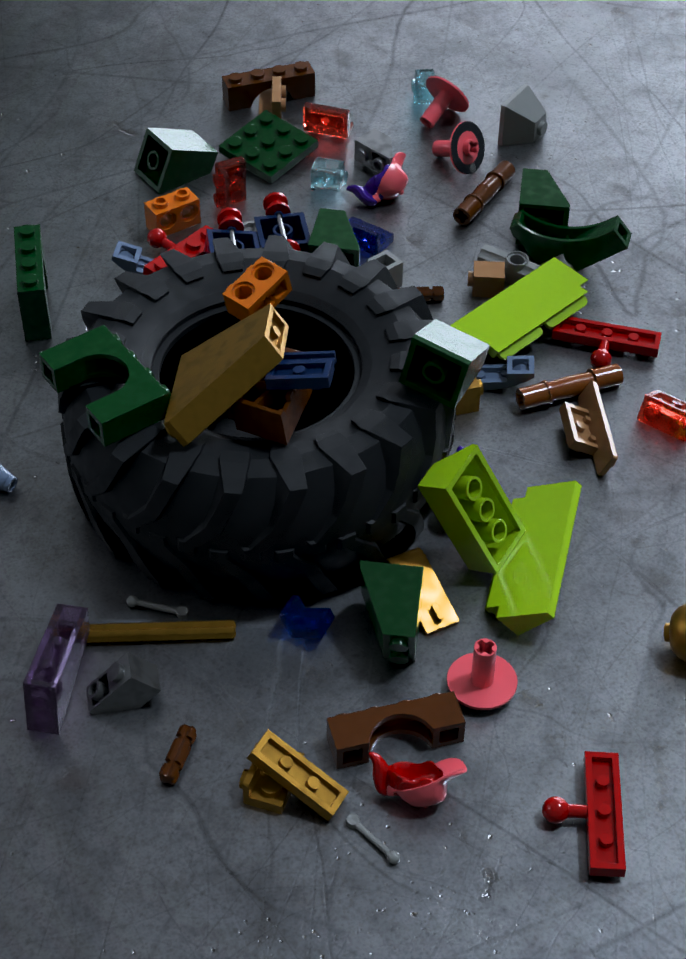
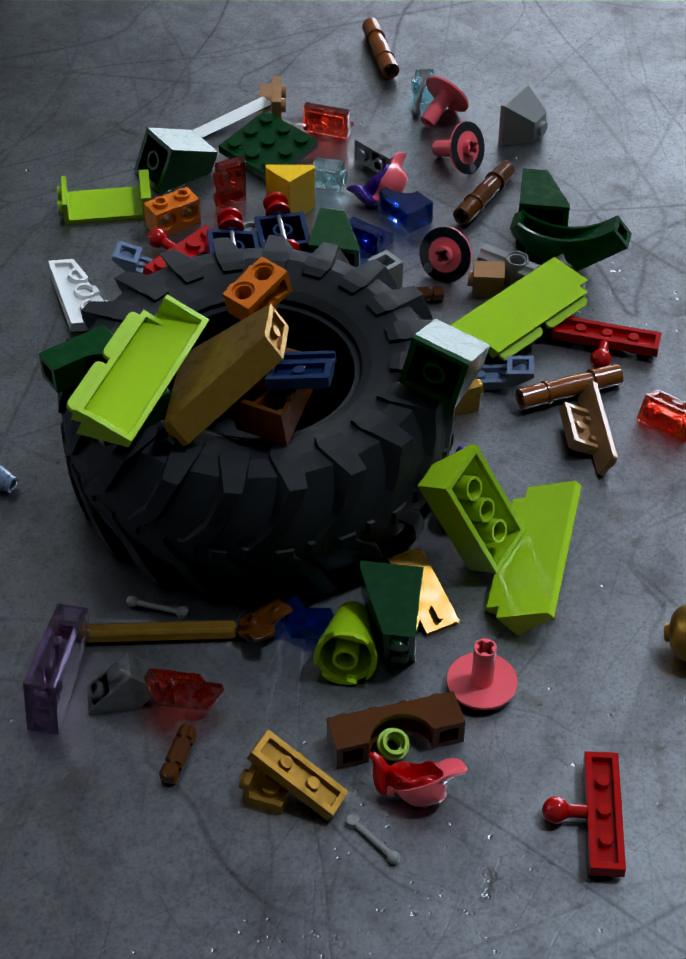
(32, 282): dark green arch -> none
(72, 290): none -> white wing
(104, 204): none -> lime panel
(140, 365): none -> lime slope
(182, 689): none -> clear red bracket
(232, 117): none -> white sticker
(244, 87): reddish brown arch -> none
(260, 624): none -> reddish brown plate
(295, 182): none -> yellow slope
(347, 646): none -> lime cone
(383, 56): none -> dark orange piece
(399, 738): none -> lime plate
(406, 209): none -> clear blue arch
(424, 74): none -> light grey hinge
(445, 254): none -> piece

